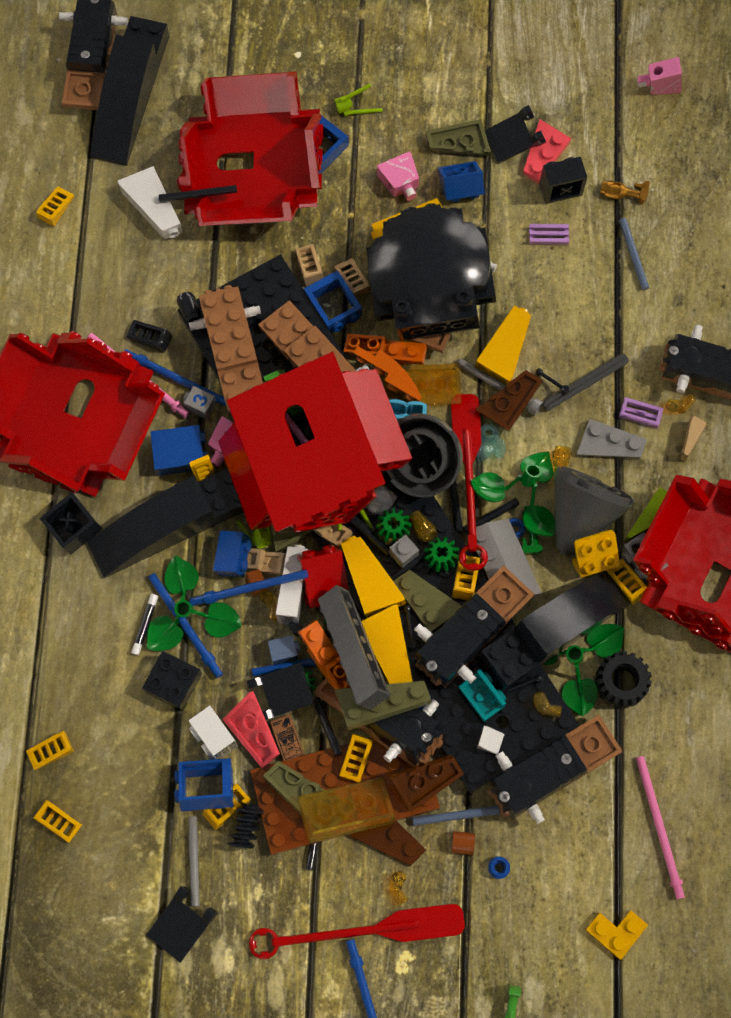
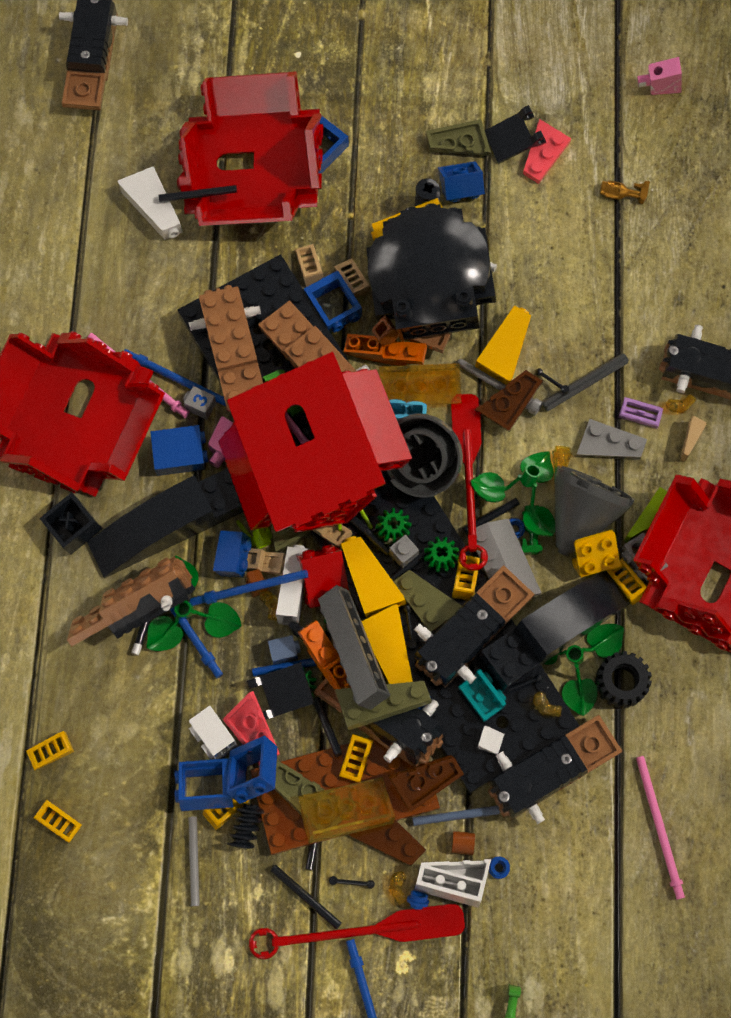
(56, 214): yellow slope -> none
(127, 88): black slope -> none
(136, 601): none -> medium nougat piece
(160, 340): black slope -> none
(172, 681): black brick -> none
(179, 926): black flag -> none
(188, 307): black piece -> none
(202, 468): yellow slope -> none
(240, 757): none -> blue window
(287, 737): medium nougat tile -> none
(306, 897): none -> black bar
(333, 881): none -> black hinge
(344, 103): lime plant -> none
(383, 501): clear bracket -> none
(385, 331): none -> dark orange brick
(396, 377): orange slope -> none
(399, 176): bright pink torso -> none
(418, 900): none -> blue plate
(424, 528): clear yellow cone -> none
(426, 190): none -> black piece
(454, 880): none -> white wedge
(456, 507): black bar -> none
(490, 444): clear light blue plate -> none
(548, 230): lavender tile -> none
(563, 179): black brick -> none
(620, 938): yellow plate -> none
(634, 254): sand blue bar -> none

